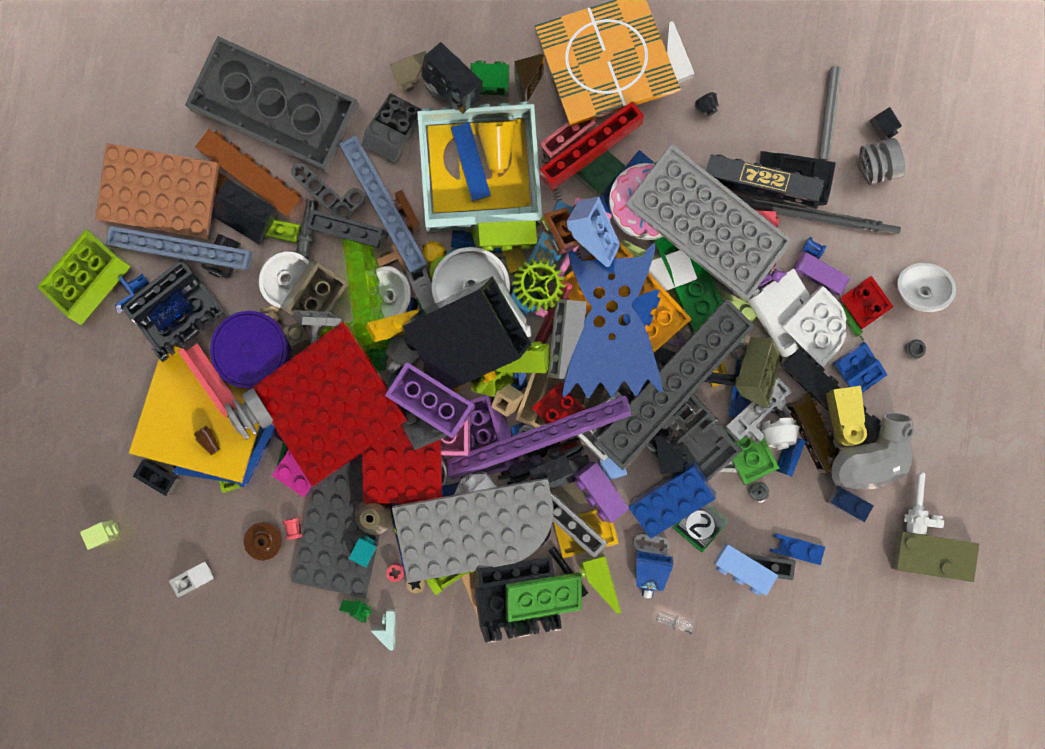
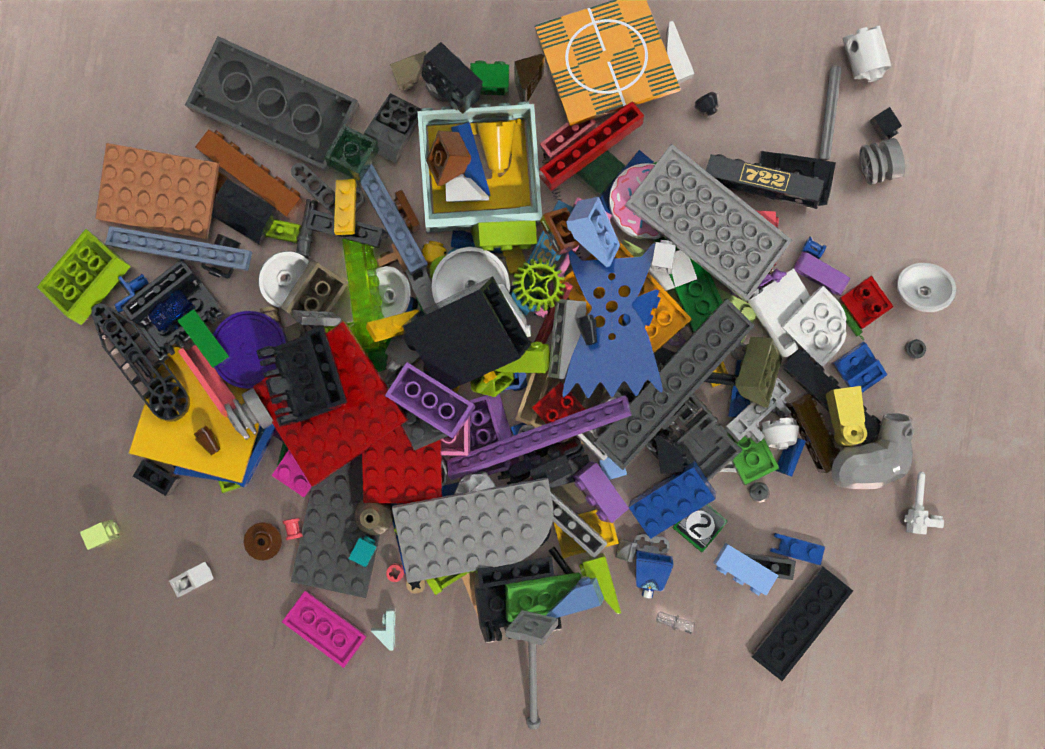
(132, 354): none -> black beam
(203, 338): none -> green tile
(304, 377): none -> black slope
(324, 629): none -> dark pink plate
(345, 207): none -> yellow plate
(352, 153): none -> clear green brick
(356, 610): green piece -> none
(447, 157): none -> dark orange slope
(463, 190): none -> white slope
(507, 400): tan brick -> none
(535, 630): none -> light grey tile
(582, 596): none -> medium blue slope
(588, 329): none -> black cone
(626, 550): none -> light grey tile
(664, 257): none -> white brick
(802, 623): none -> black plate
(820, 216): dark grey axle -> none
(849, 503): dark blue brick -> none
(867, 54): none -> white cylinder
(935, 556): olive brick -> none

